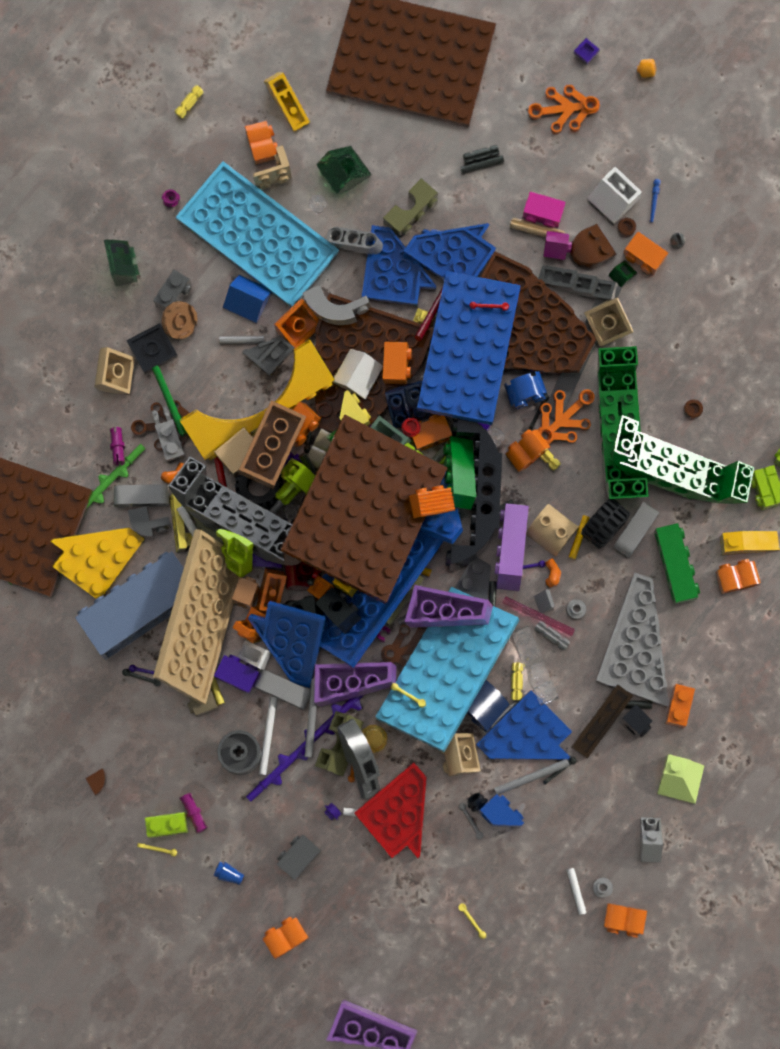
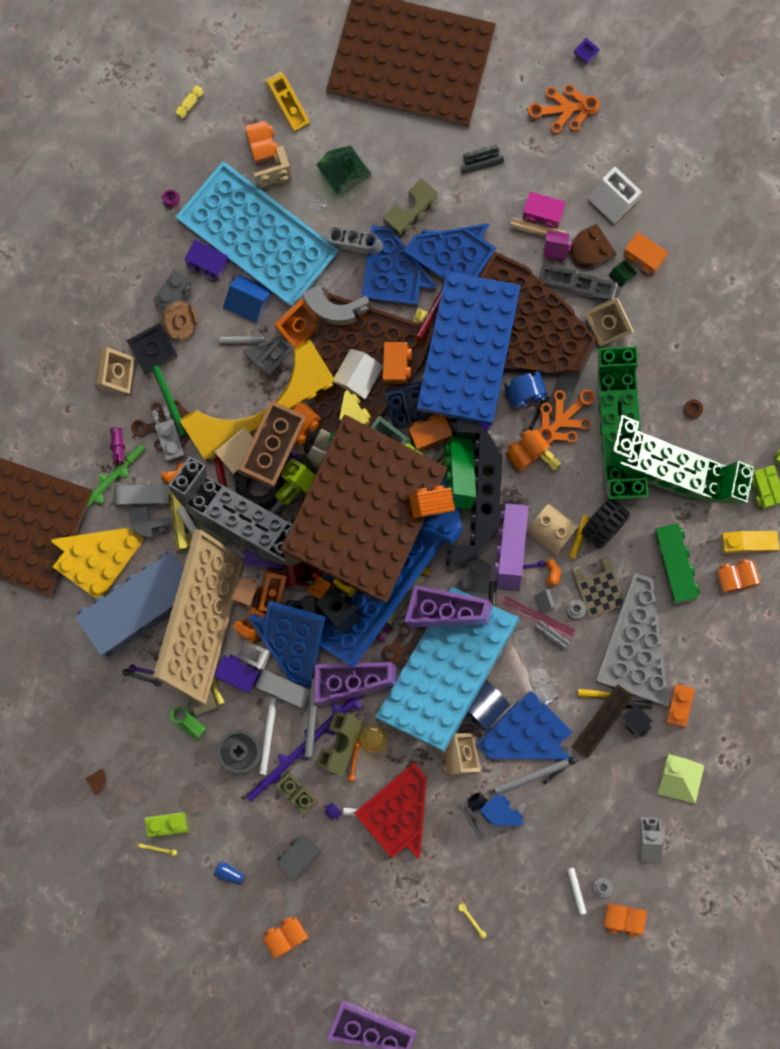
(121, 261): clear green slope -> none
(188, 724): none -> bright green piece
(193, 813): magenta pin -> none
(206, 260): none -> dark purple brick
(237, 552): lime slope -> none
(295, 792): none -> olive slope
(361, 757): dark grey slope -> none
(411, 427): red plate -> none
(421, 702): light yellow hinge -> none
(505, 306): red hinge -> none
(517, 681): light yellow axle -> none
(593, 693): none -> yellow piece
(601, 591): none -> dark tan flag
(626, 227): reddish brown tile -> none
(636, 529): light grey beam -> none
(647, 68): light orange piece -> none
(655, 191): blue piece -> none
(674, 242): dark grey hinge -> none

